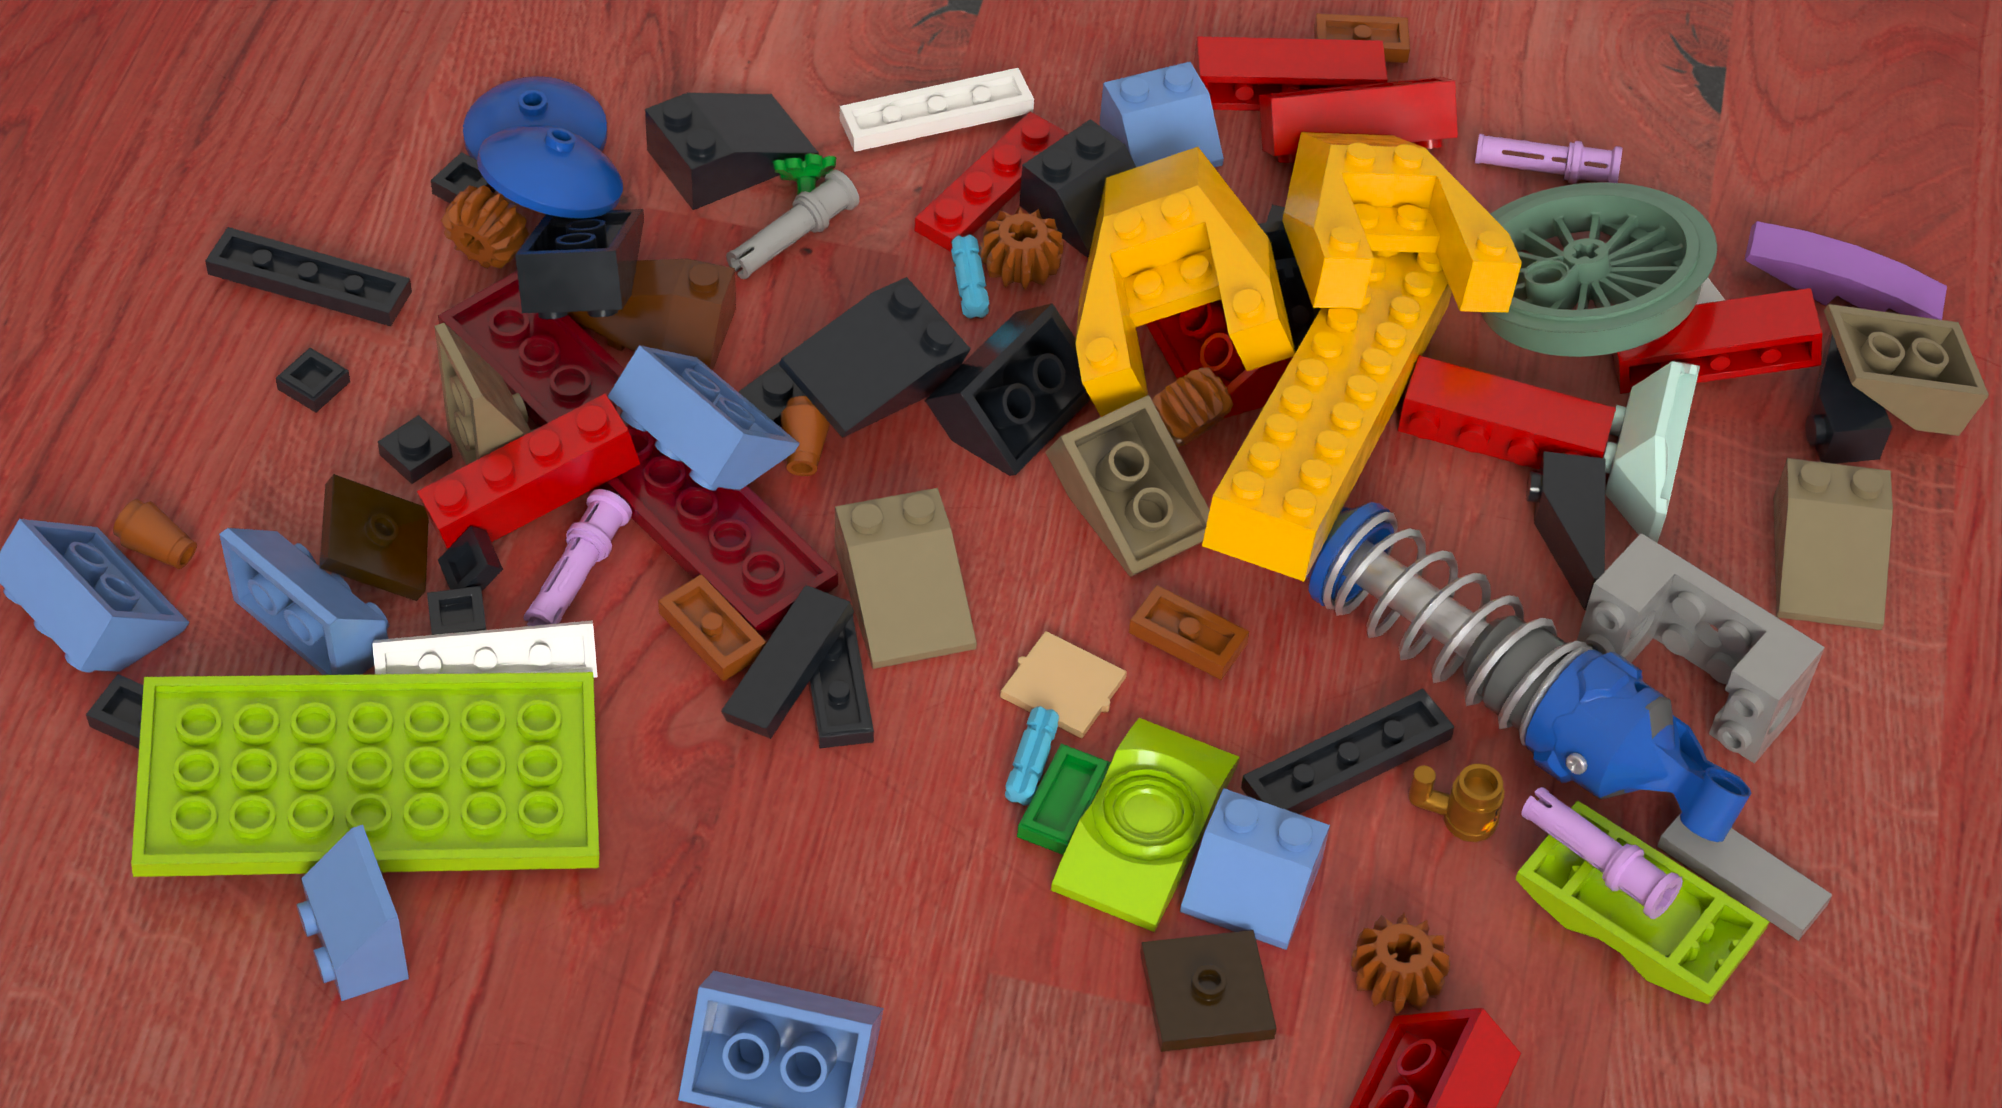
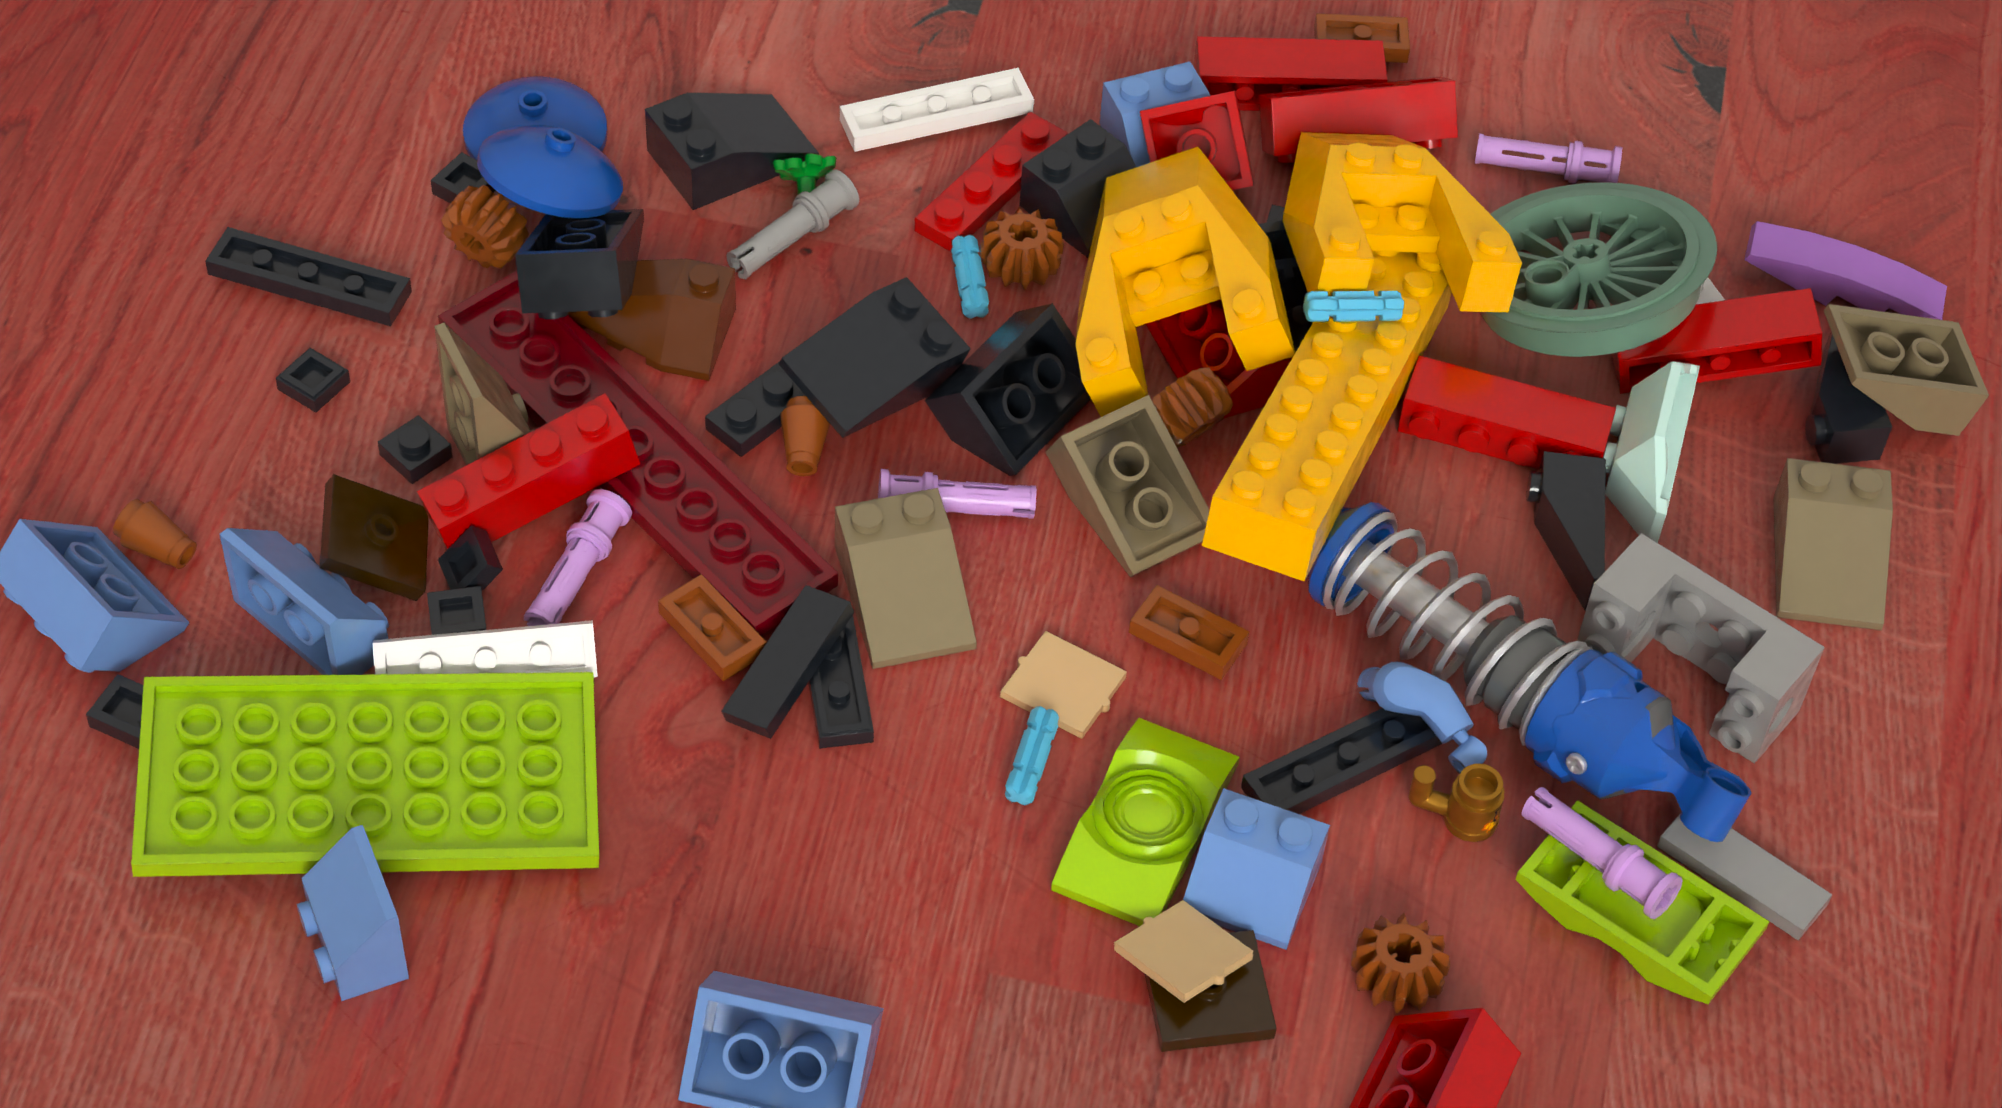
(699, 419): medium blue slope -> none
(965, 496): none -> lavender pin
(1062, 798): green tile -> none
(1183, 951): none -> tan piece
(1205, 123): none -> red slope
(1353, 306): none -> medium azure axle
(1418, 693): none -> medium blue arm

